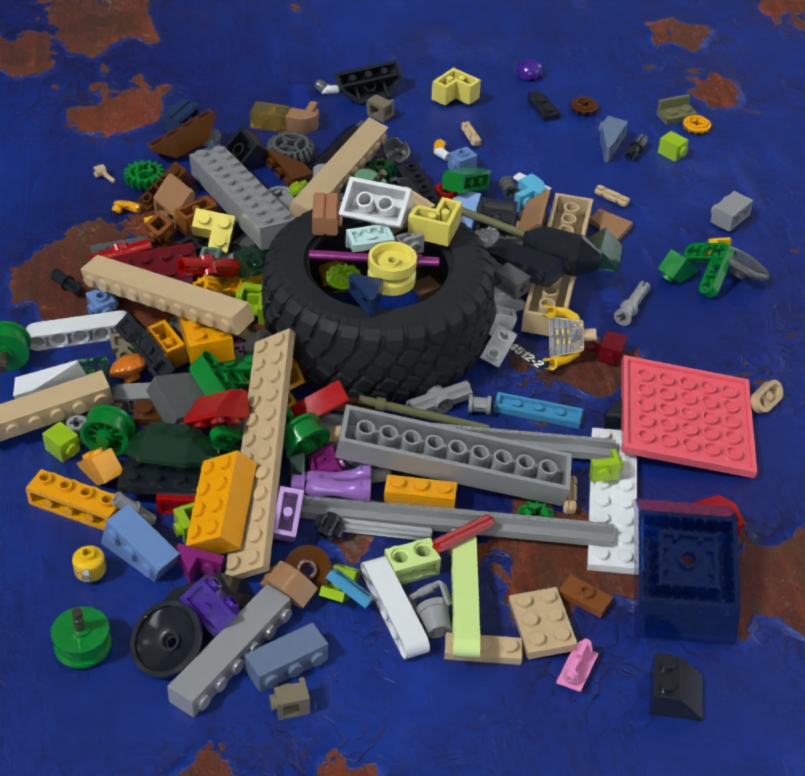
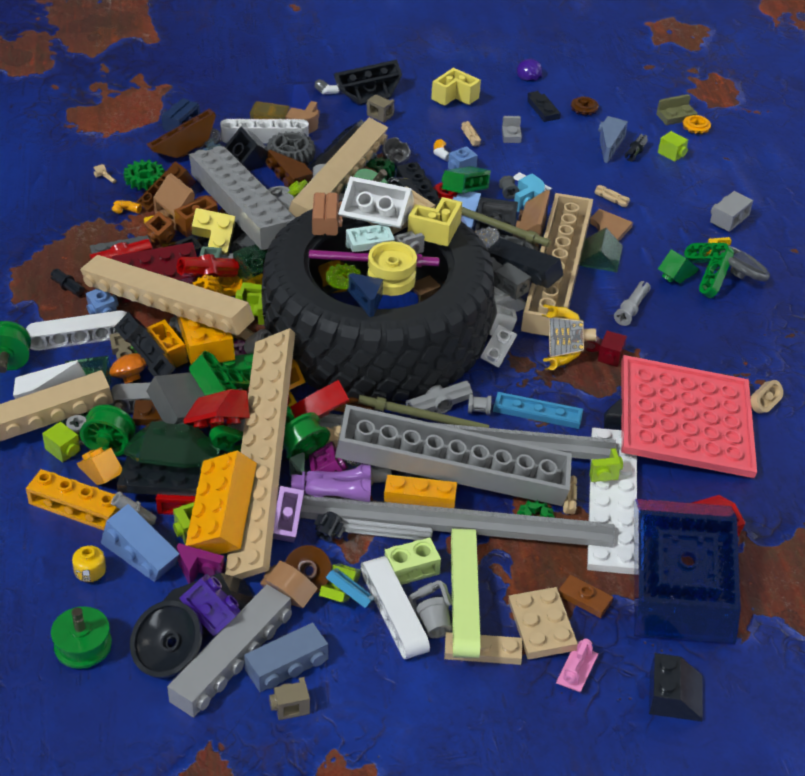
(263, 128): none -> white beam
(463, 533): red axle -> none
(511, 129): none -> light grey bracket
(527, 356): sticker -> none
(575, 251): black wedge -> none

